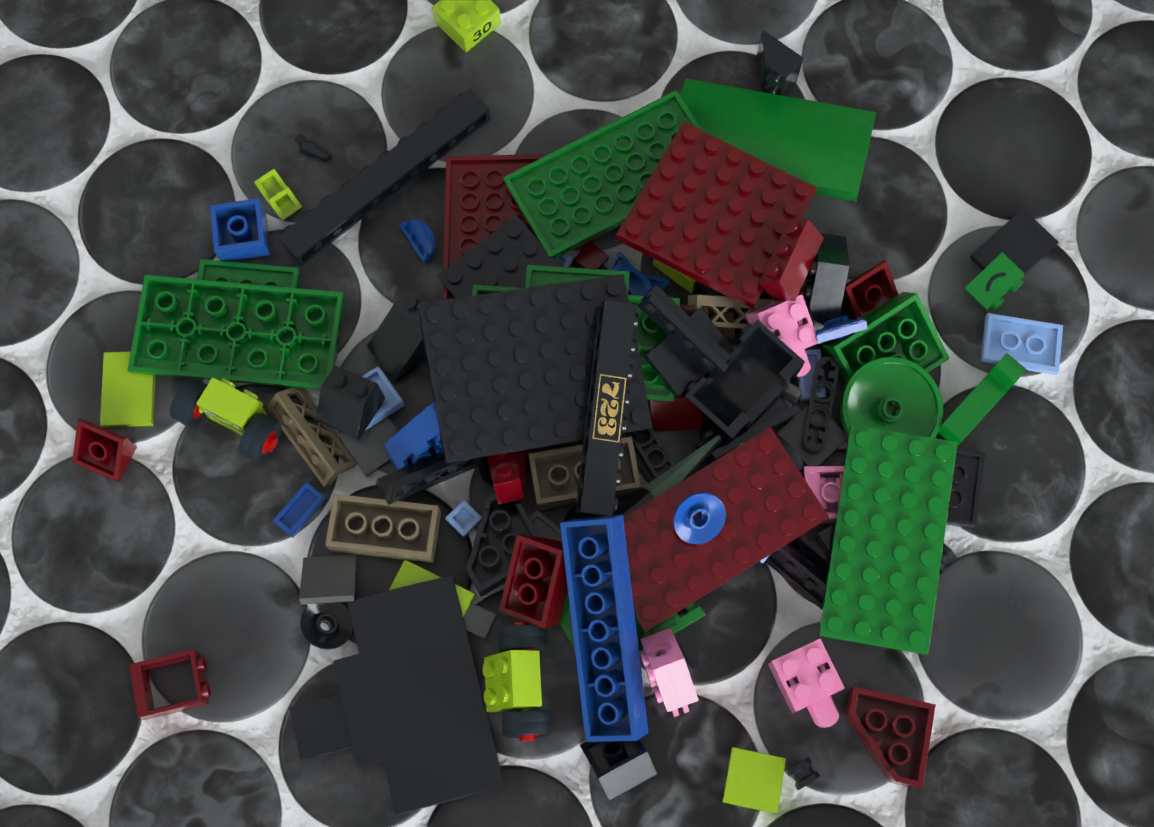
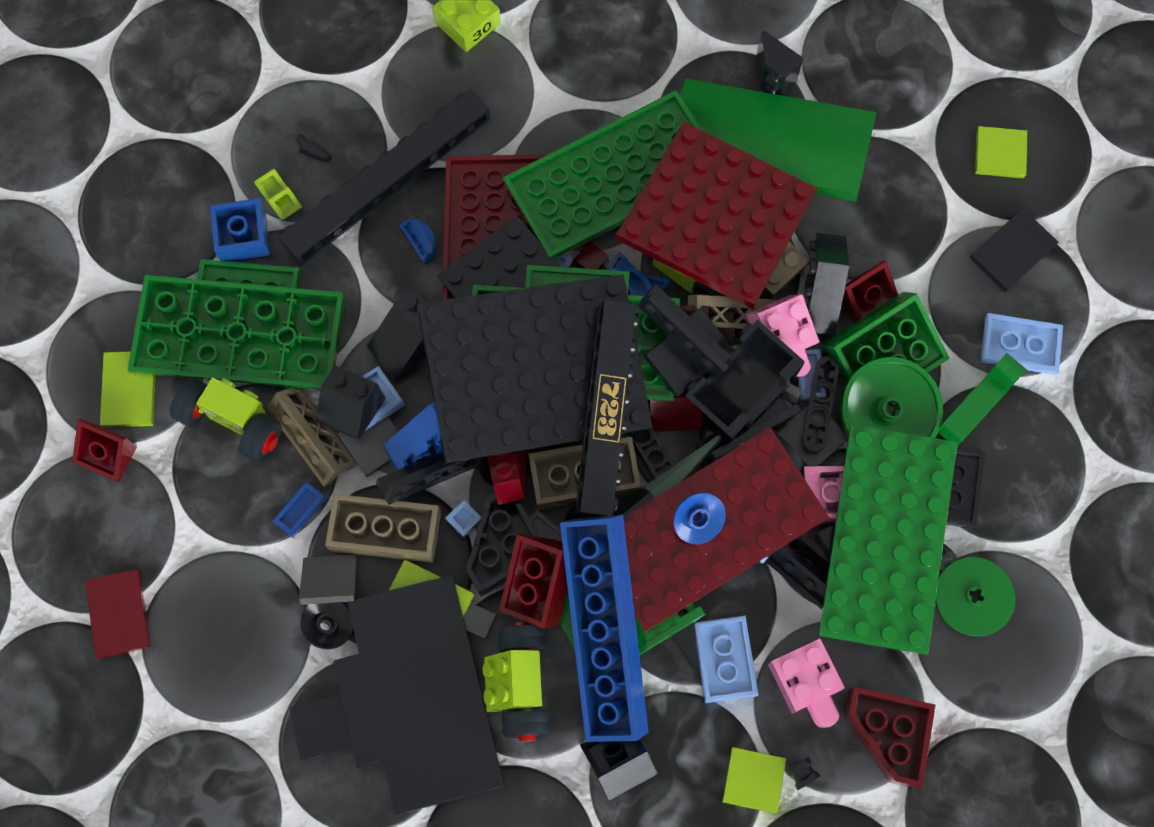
(117, 614): none -> dark red tile
(142, 686): dark red window -> none
(667, 671): bright pink brick -> none
(725, 659): none -> light blue tile
(791, 260): dark red brick -> none
(840, 328): plate -> none
(994, 590): none -> green piece
(995, 282): green brick -> none
(1001, 152): none -> lime tile

